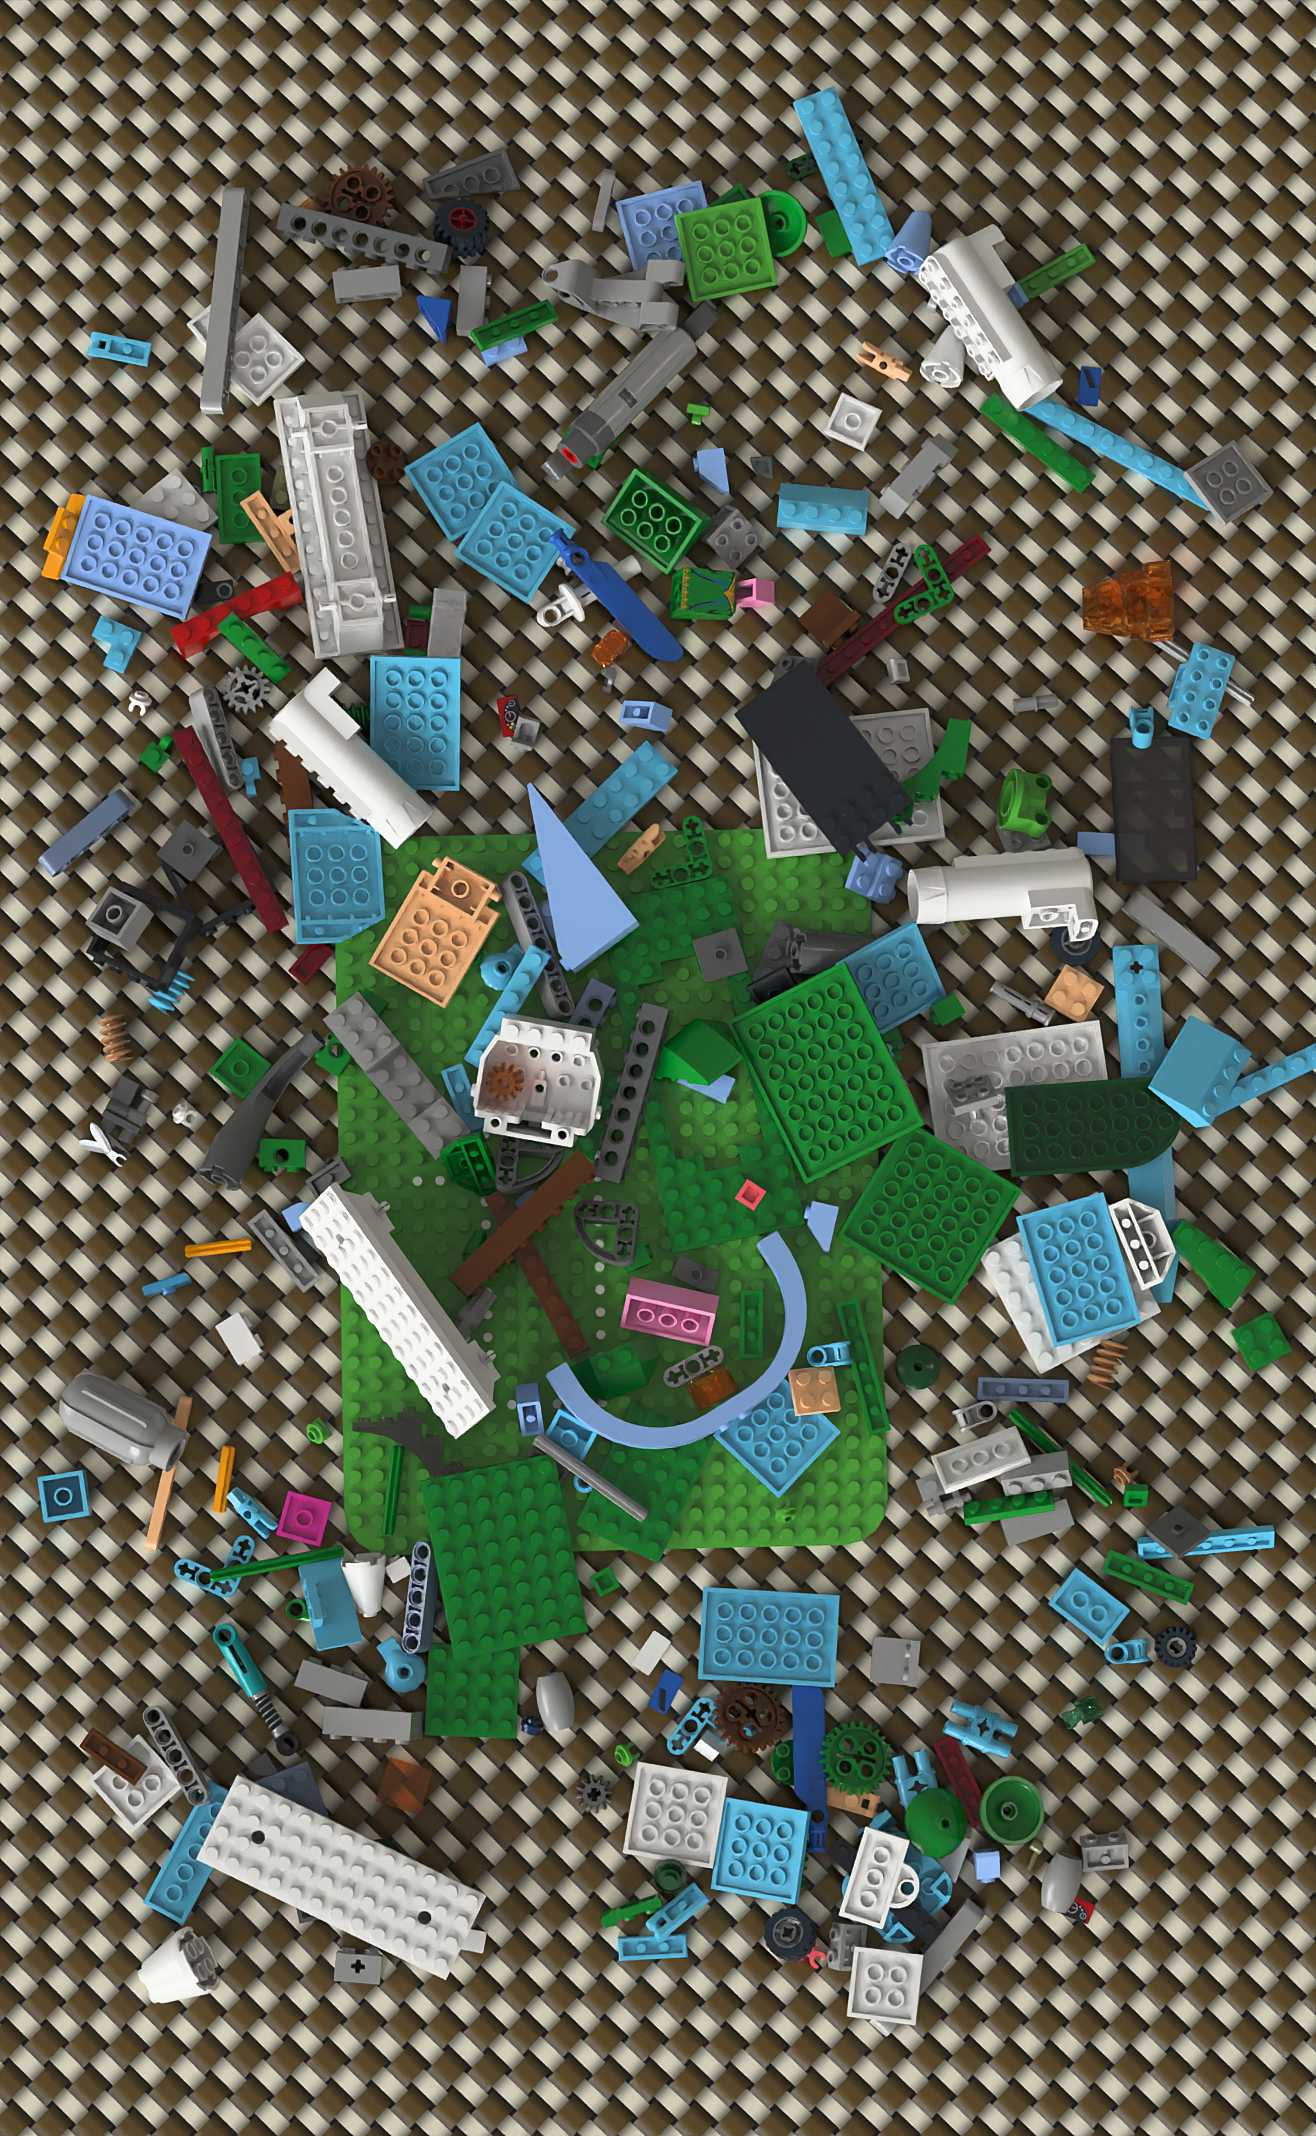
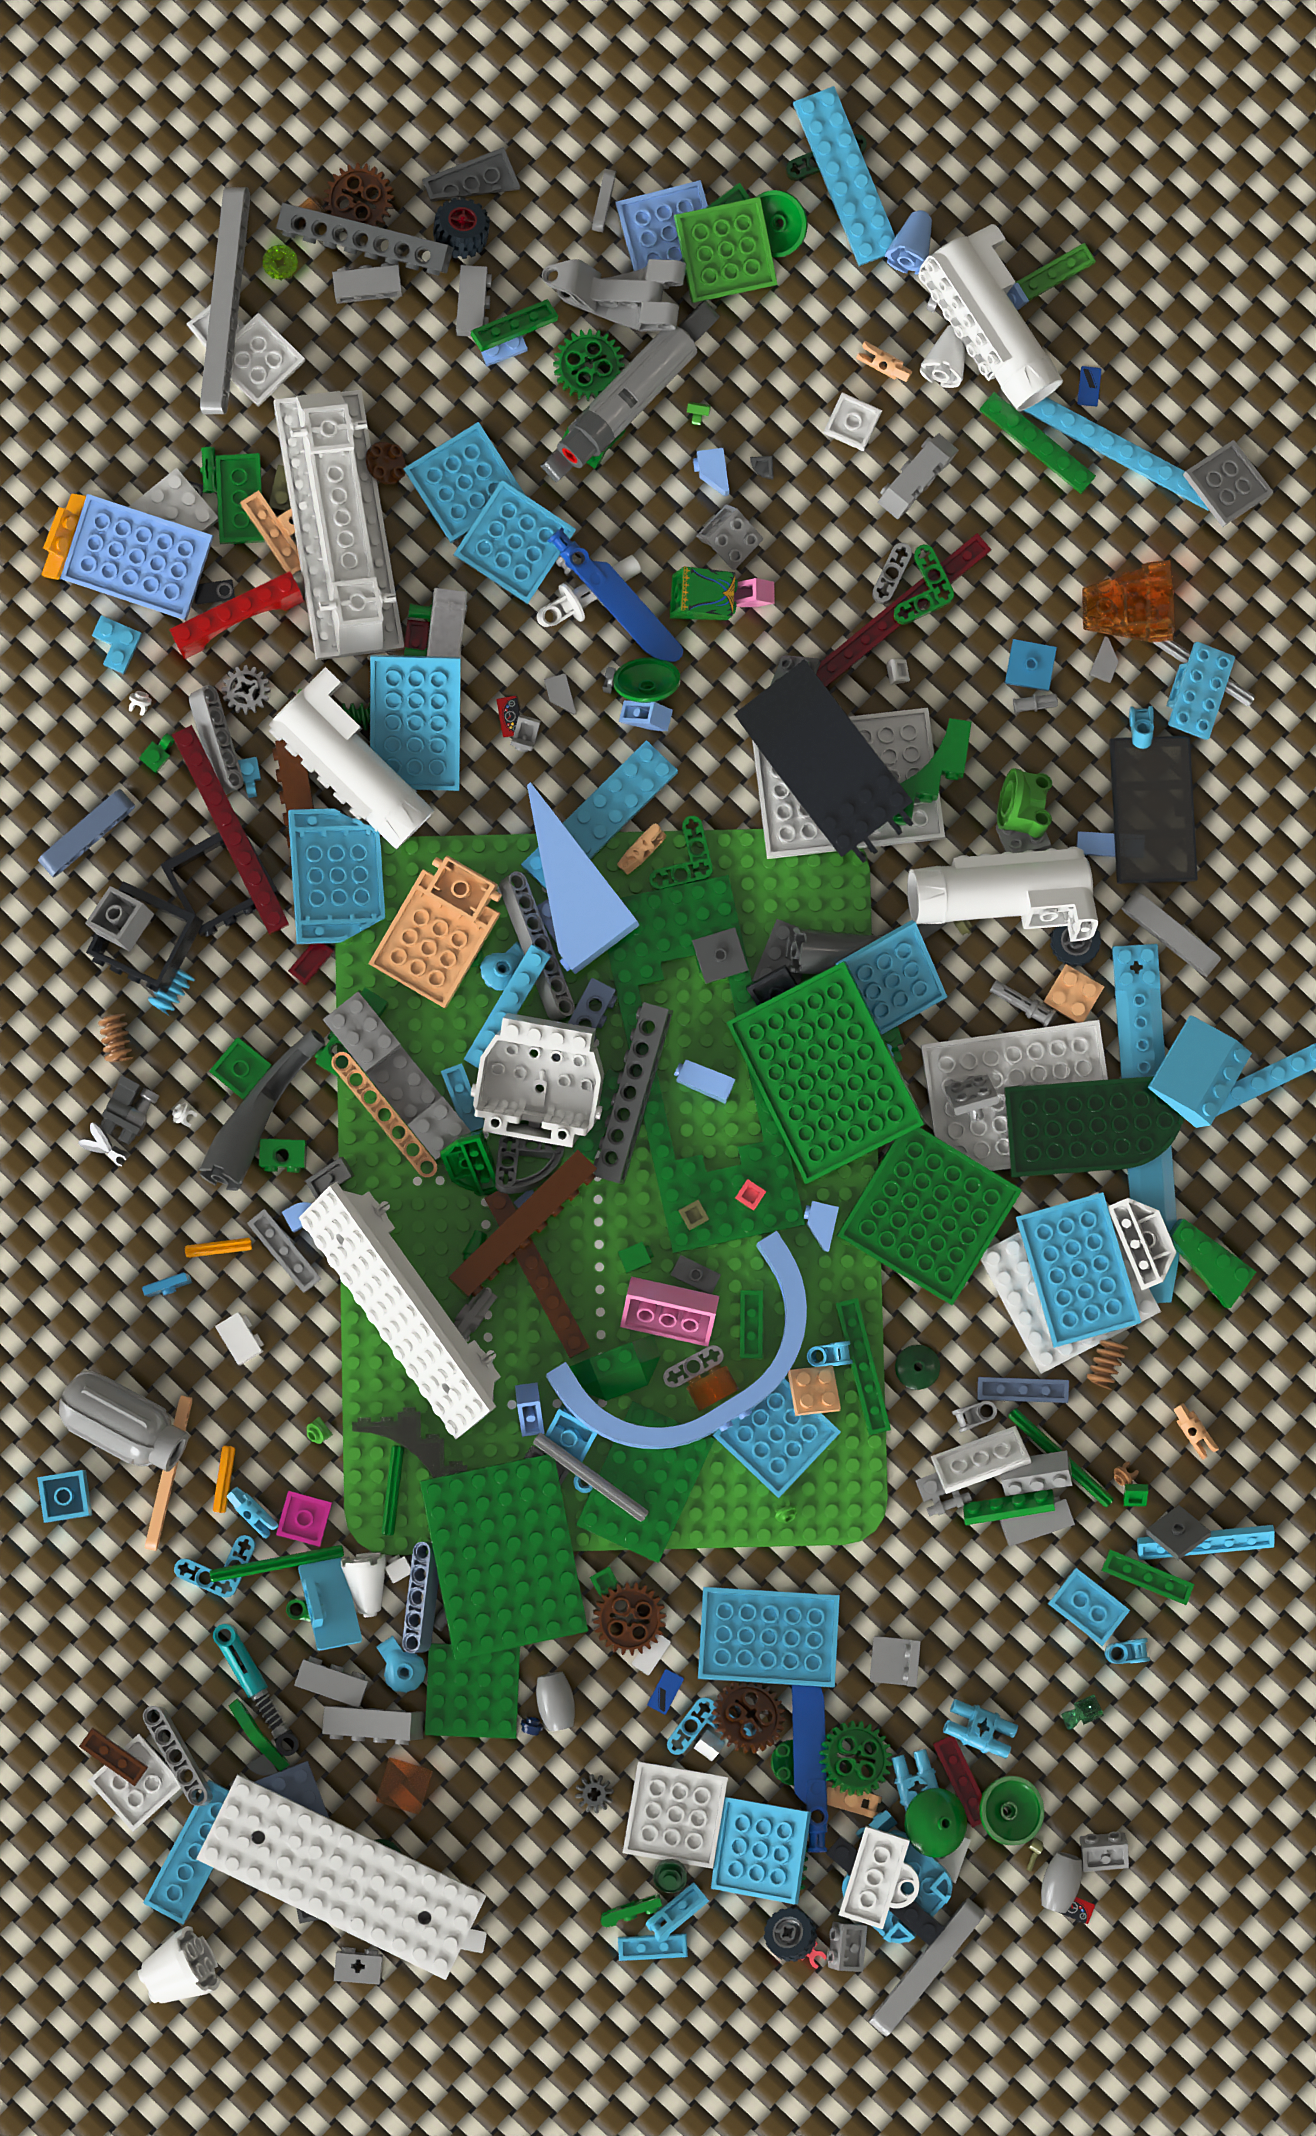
(120, 349): medium azure plate -> none
(188, 850): dark grey plate -> none
(254, 647): green plate -> none
(256, 1736): none -> green beam
(277, 252): none -> clear neon green gear
(375, 1107): none -> light nougat beam
(438, 315): blue slope -> none
(513, 1080): clear orange gear -> none
(559, 692): none -> light grey tile
(578, 348): none -> green gear
(610, 648): clear orange gear -> none
(618, 1218): dark grey beam -> none
(623, 1755): bright green plate -> none
(624, 1638): none -> reddish brown gear
(646, 680): none -> green dish
(655, 519): green slope -> none
(693, 1215): none -> olive plate
(698, 1053): green wedge -> none
(822, 509): medium azure slope -> none
(830, 620): reddish brown bracket -> none
(833, 233): green tile -> none
(875, 876): light blue plate -> none
(885, 1985): white plate -> none
(946, 1011): green brick -> none
(986, 1864): light blue slope -> none
(1030, 665): none -> dark azure plate
(1105, 662): none -> light grey tile
(1183, 1638): black bush -> none
(1186, 1422): none -> light nougat hinge
(1260, 1341): green plate -> none

